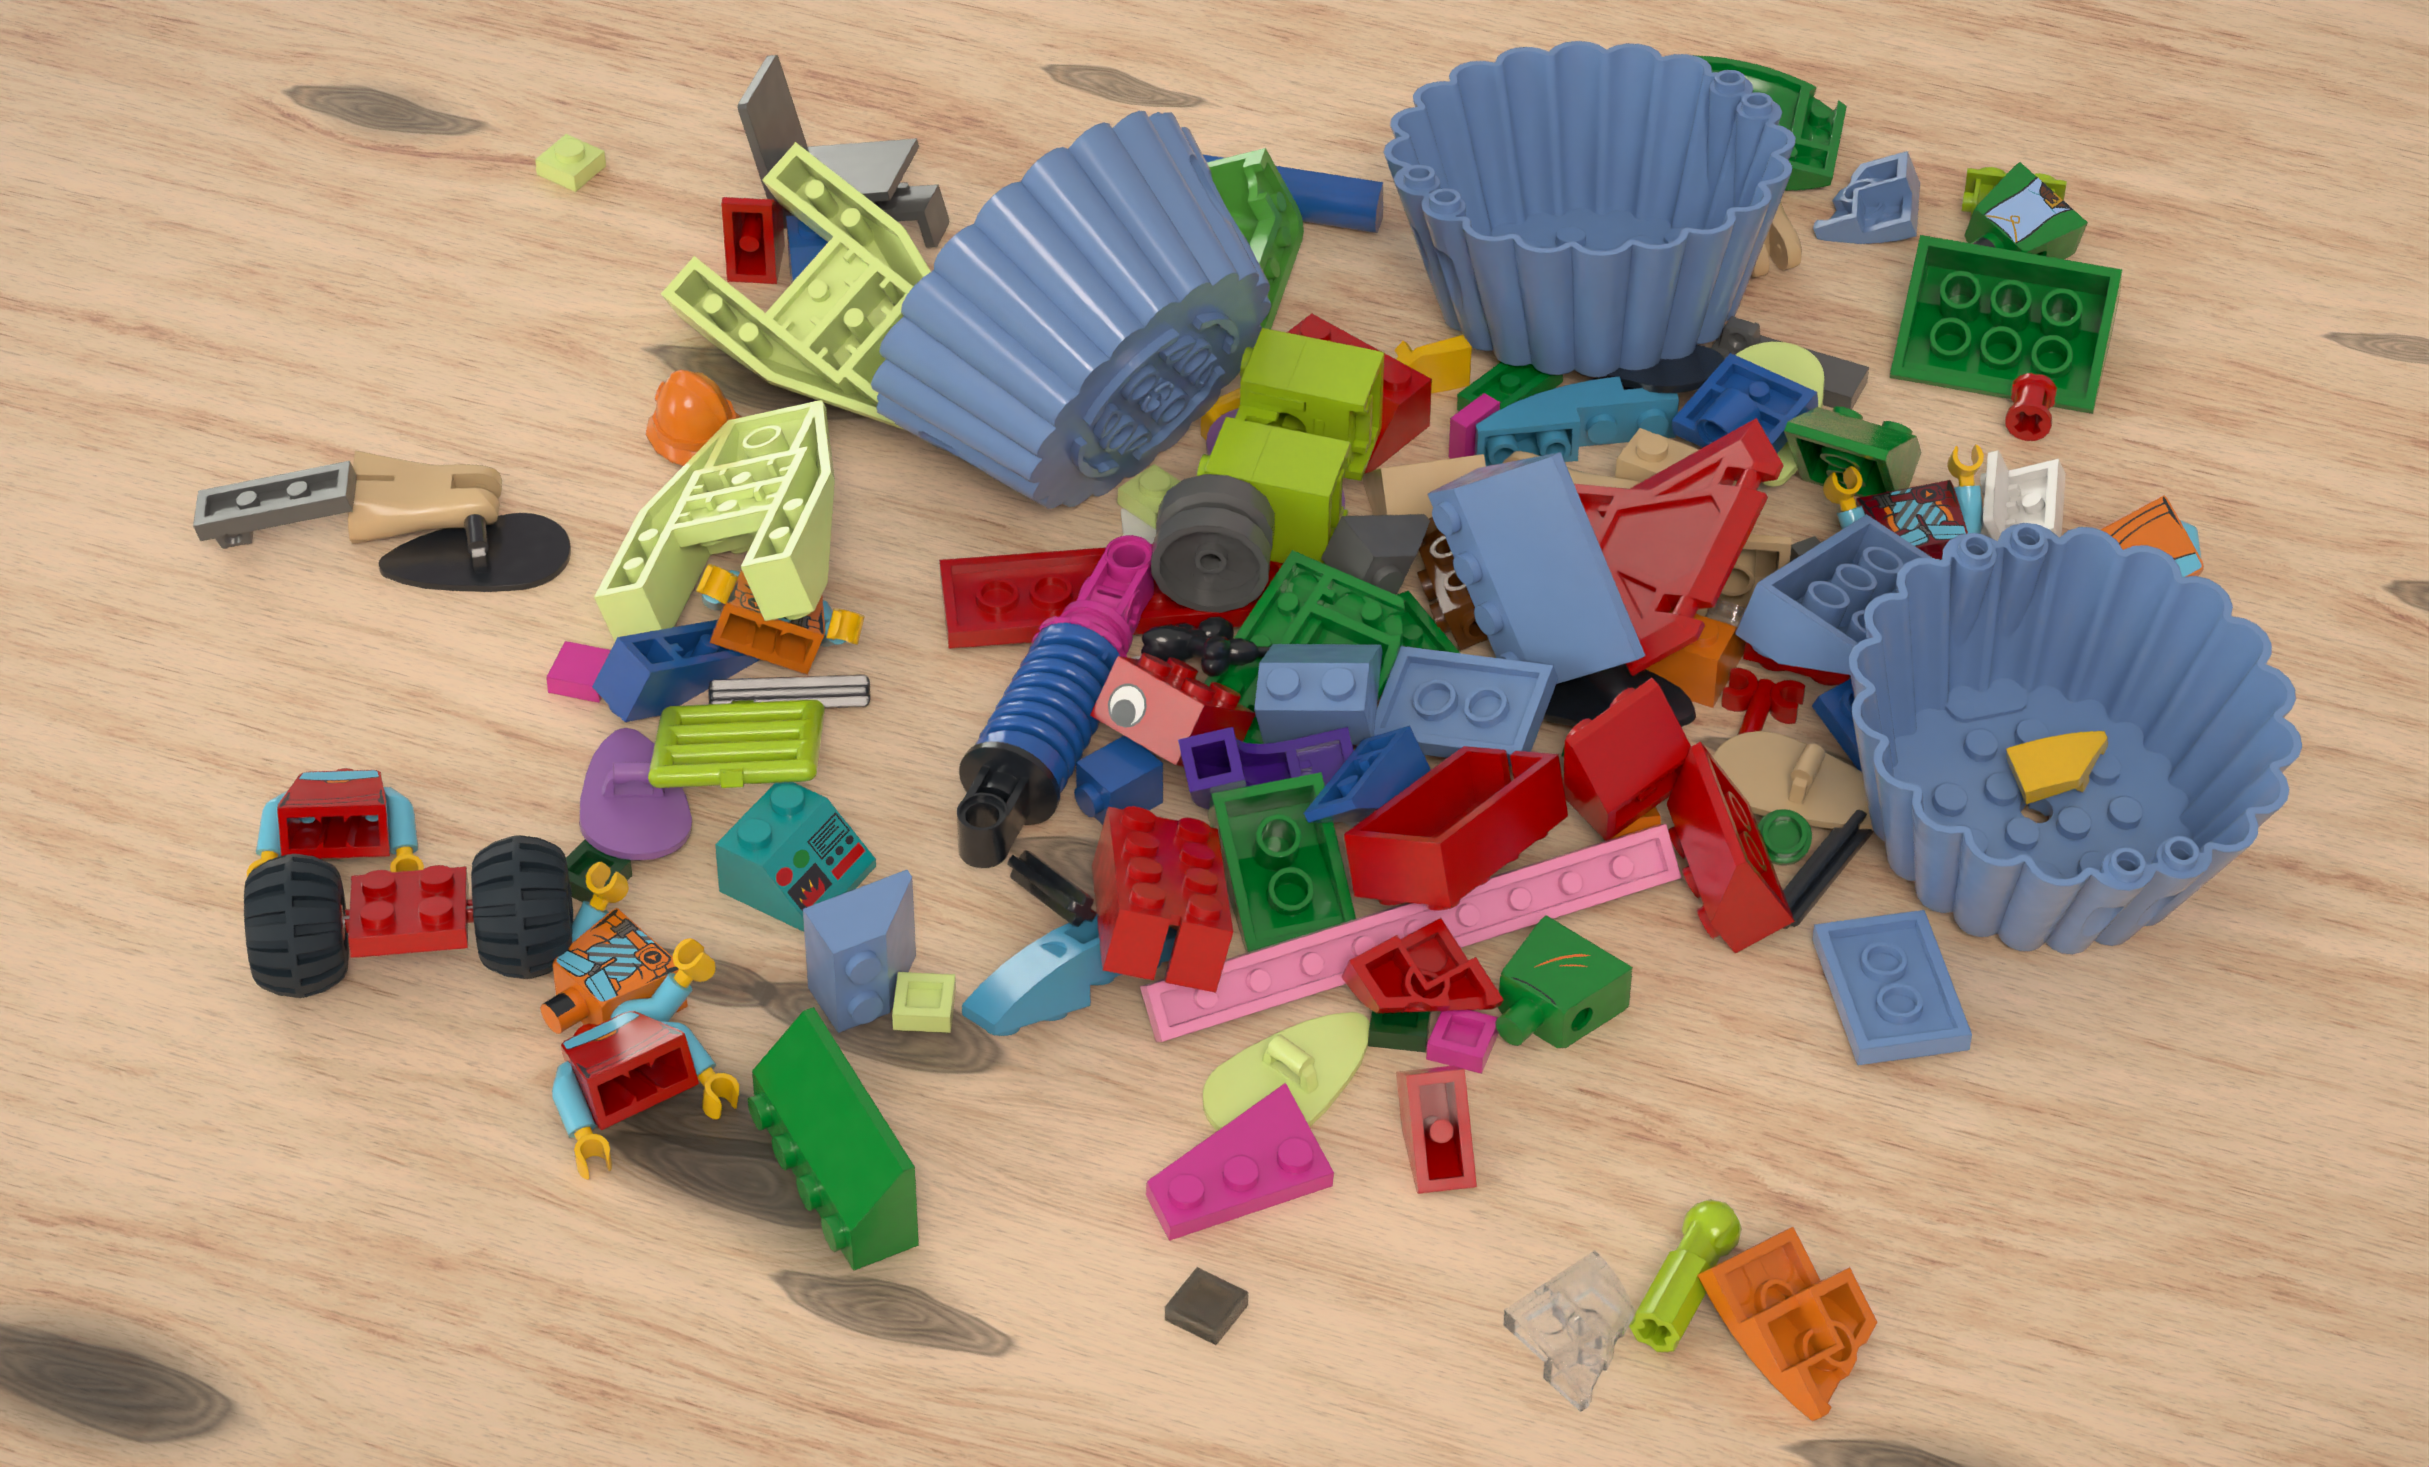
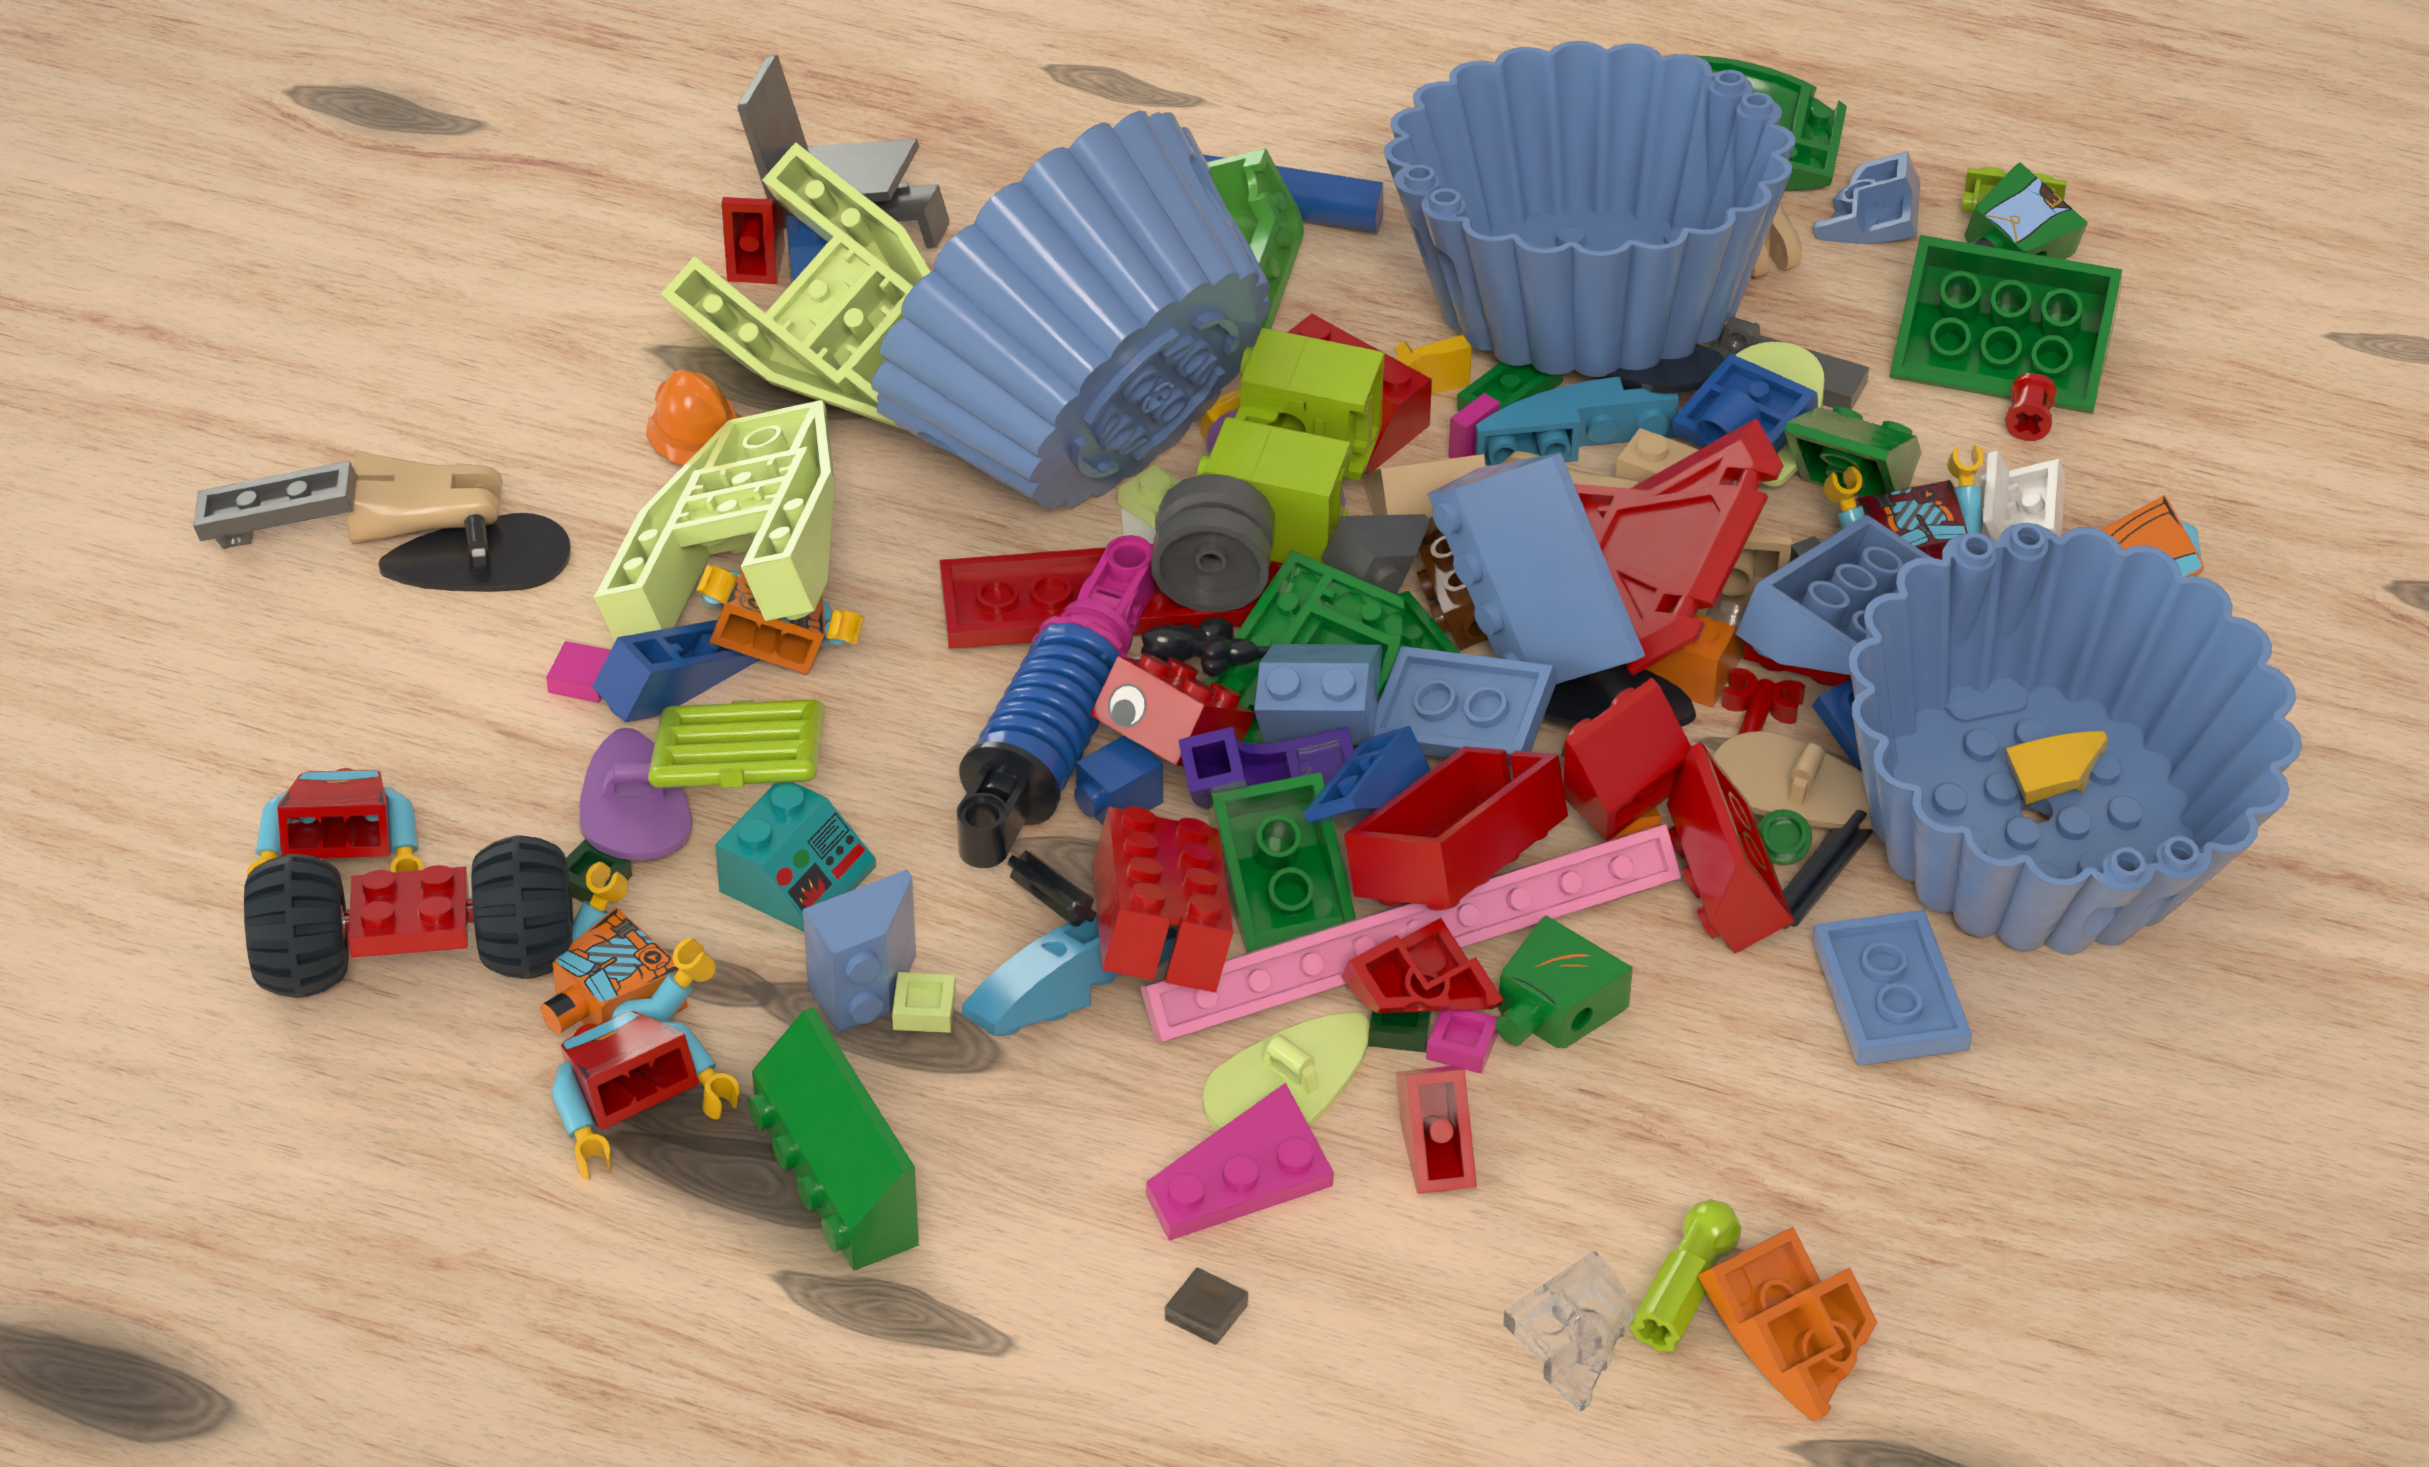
(570, 162): yellowish green plate -> none
(830, 690): axle -> none

